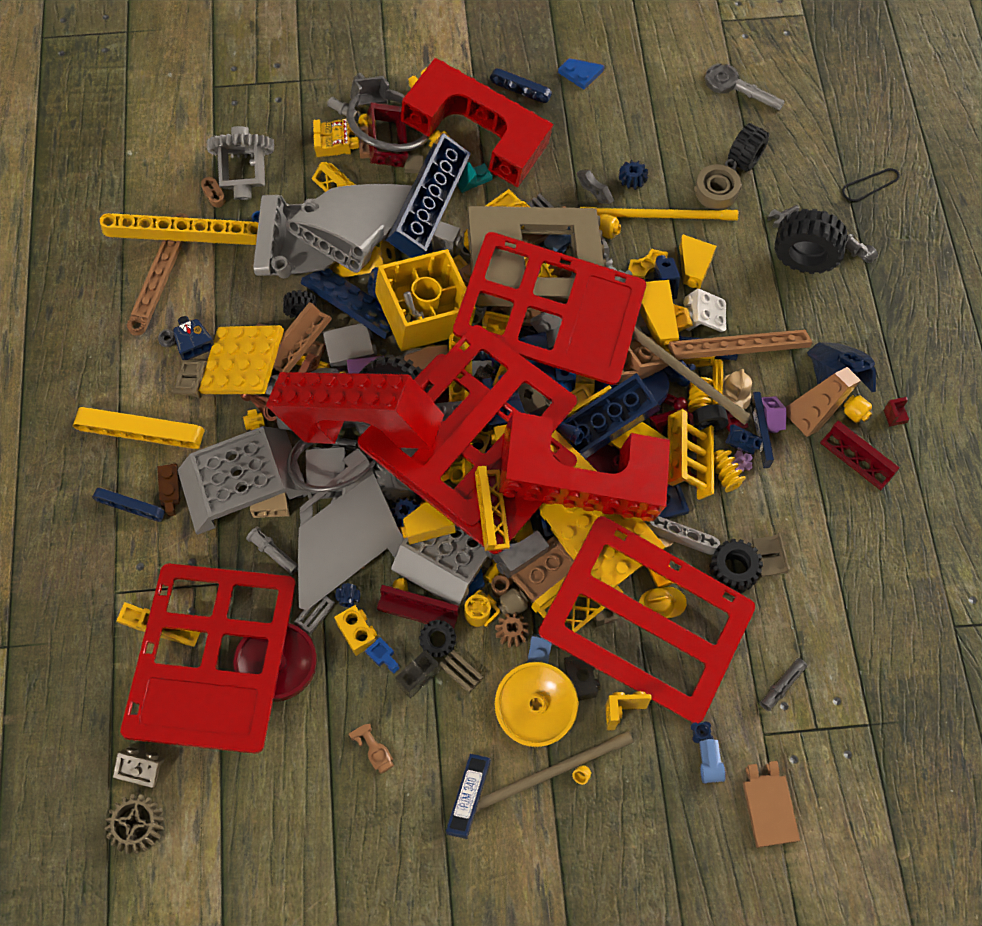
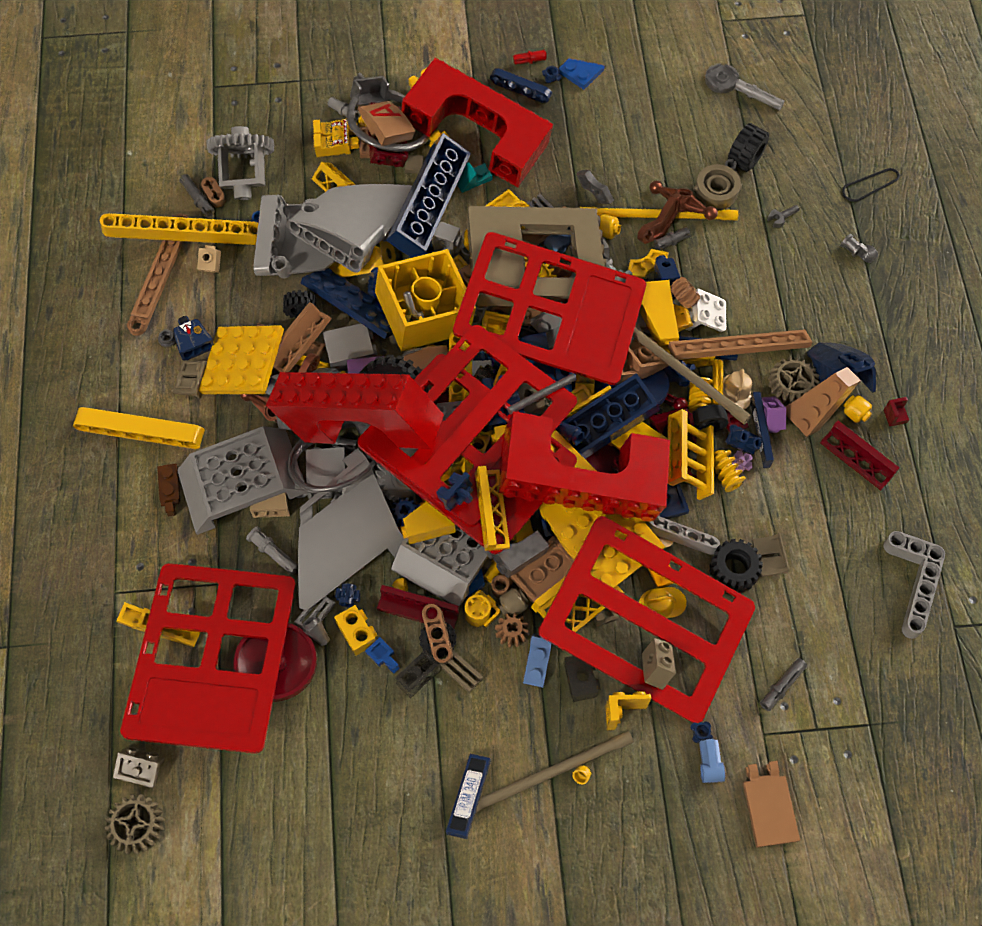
(128, 504): dark blue beam -> none
(199, 200): none -> flat silver pin
(209, 259): none -> tan brick
(253, 420): yellow gear -> none
(314, 628): none -> flat silver cone
(377, 753): medium nougat piece -> none
(387, 123): none -> medium nougat slope
(431, 625): none -> medium nougat beam
(458, 493): none -> dark blue hips
(529, 57): none -> red axle
(536, 704): yellow dish -> none
(542, 393): none -> flat silver bar
(551, 74): none -> dark blue plate
(633, 174): dark blue gear -> none
(658, 663): none -> dark tan brick
(672, 238): none -> flat silver pin
(678, 201): none -> copper piece
(685, 292): none -> medium nougat gear
(695, 260): yellow slope -> none
(785, 373): none -> dark tan gear
(811, 241): black tyre -> none
(922, 580): none -> light grey beam

